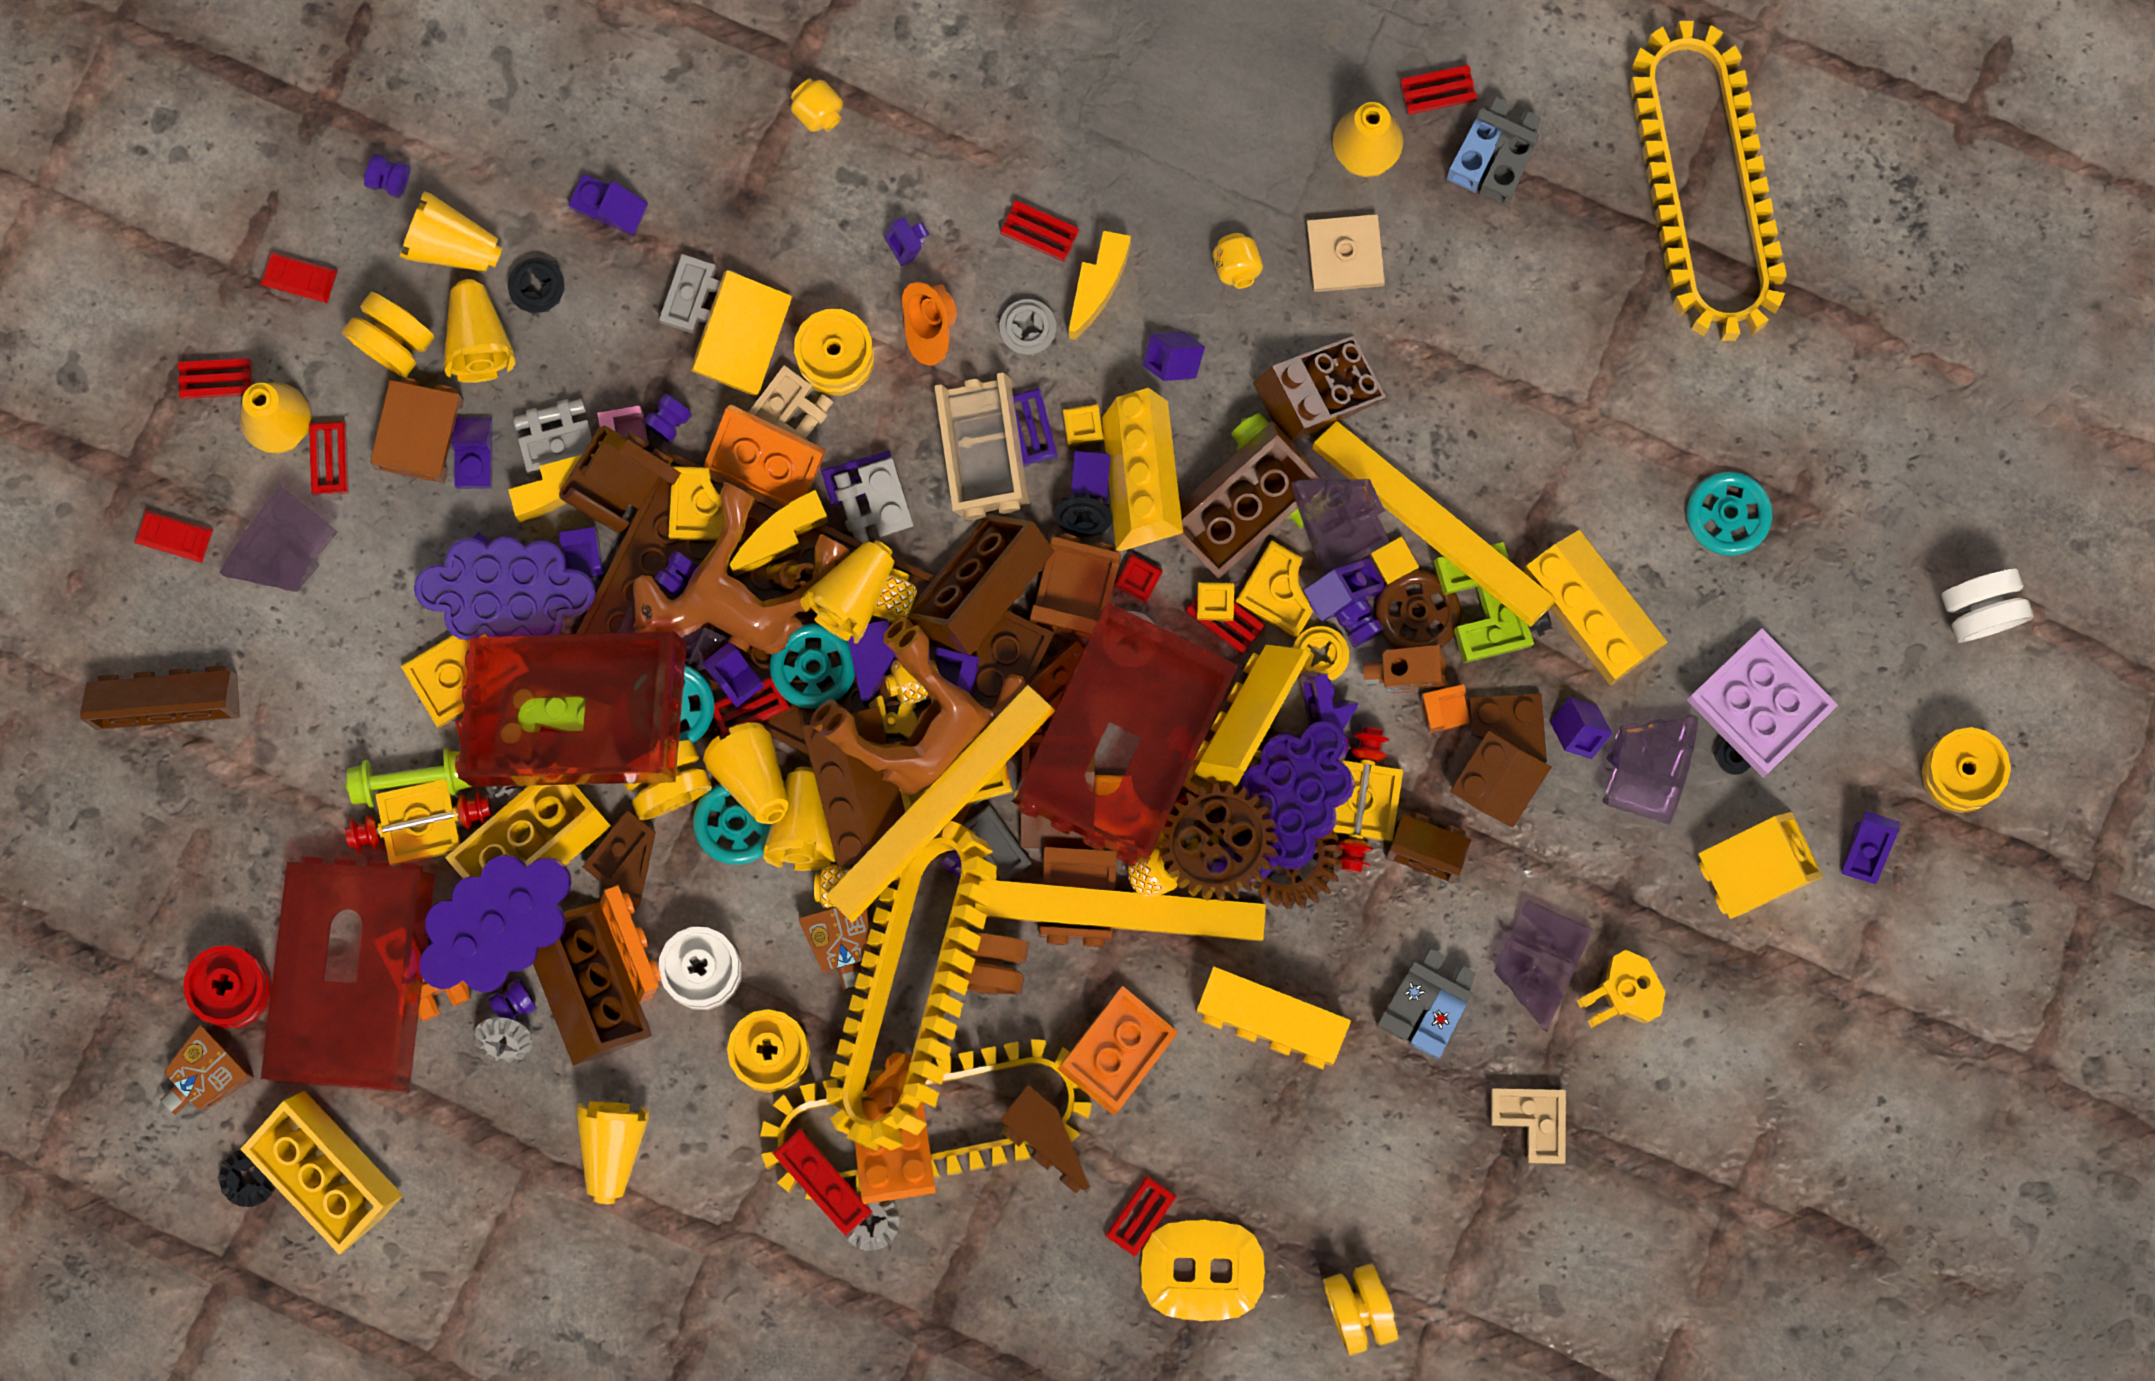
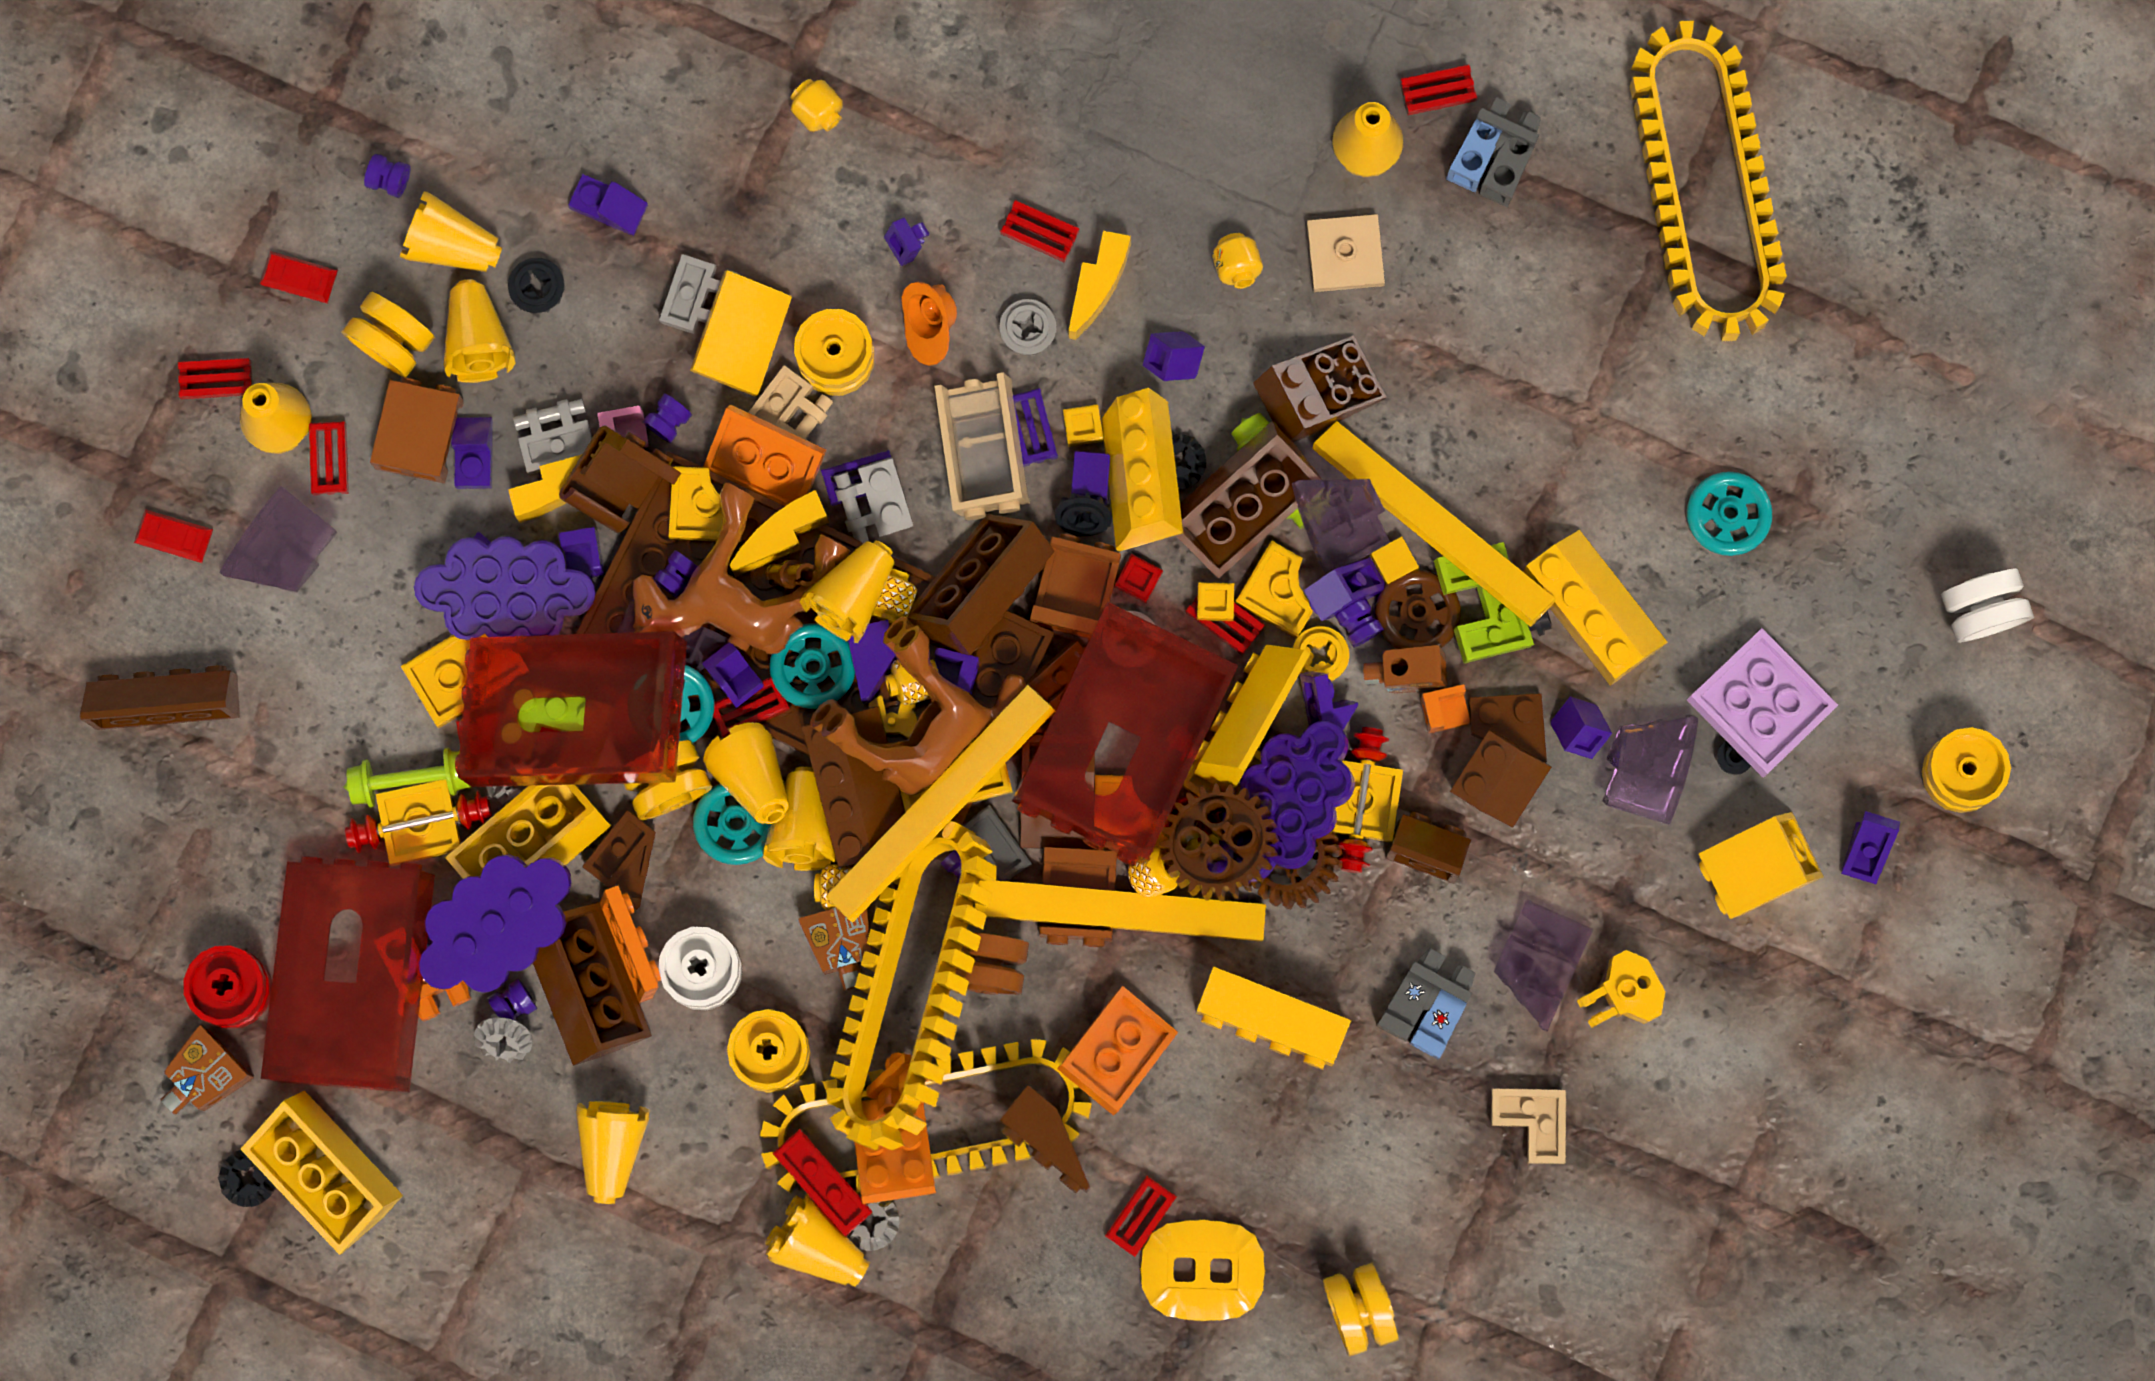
(815, 1245): none -> yellow cone
(1194, 458): none -> black gear

